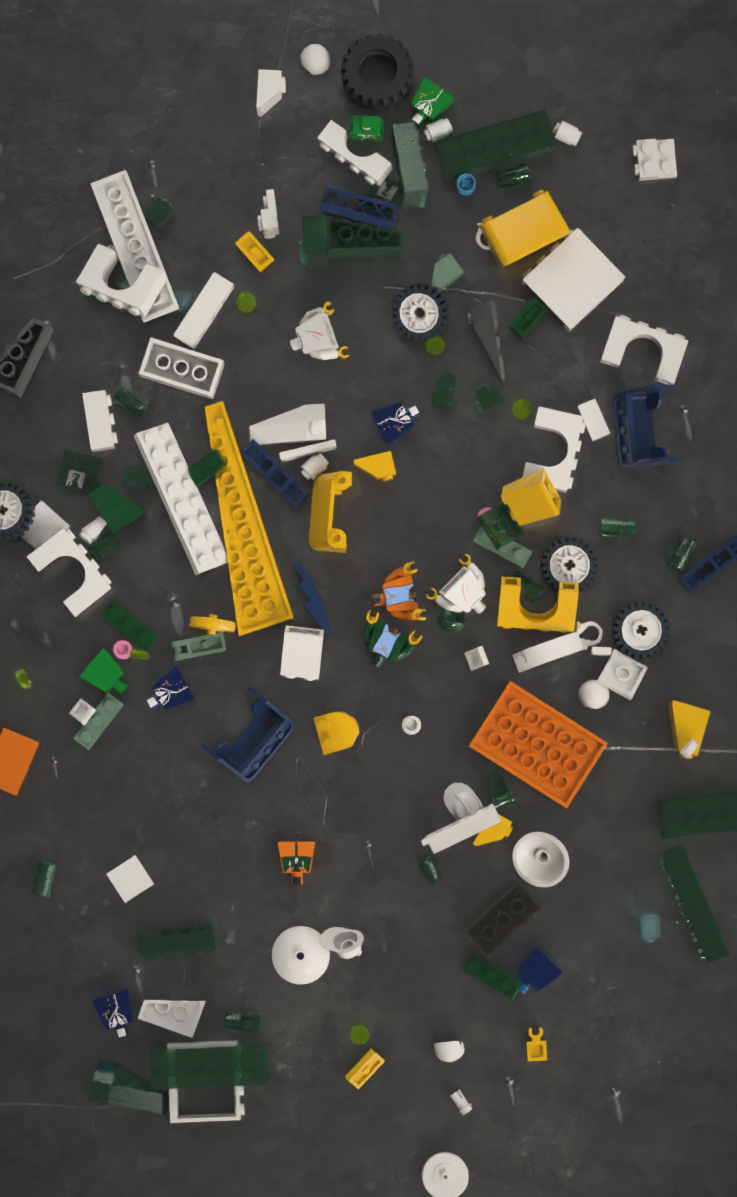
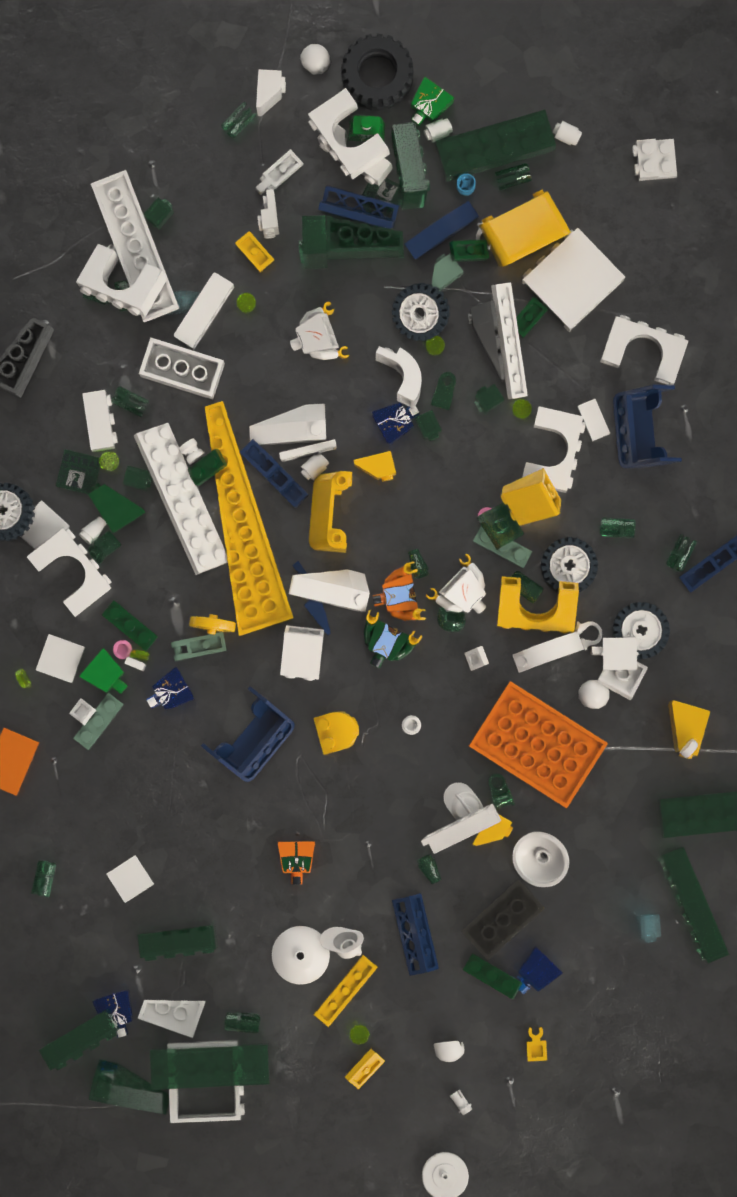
(60, 658): none -> white tile
(79, 1039): none -> clear green wedge
(109, 461): none -> clear neon green tile
(135, 663): none -> white tile
(191, 451): none -> white wheel
(236, 123): none -> clear green arm
(279, 172): none -> white hinge
(338, 588): none -> white wedge
(345, 990): none -> yellow tile
(353, 159): none -> white arch
(409, 370): none -> white arch
(418, 934): none -> dark blue fence
(420, 564): none -> clear green cone
(428, 426): none -> clear green brick
(442, 230): none -> dark blue slope
(469, 250): none -> dark green plate
(509, 340): none -> white plate
(619, 653): none -> white piece

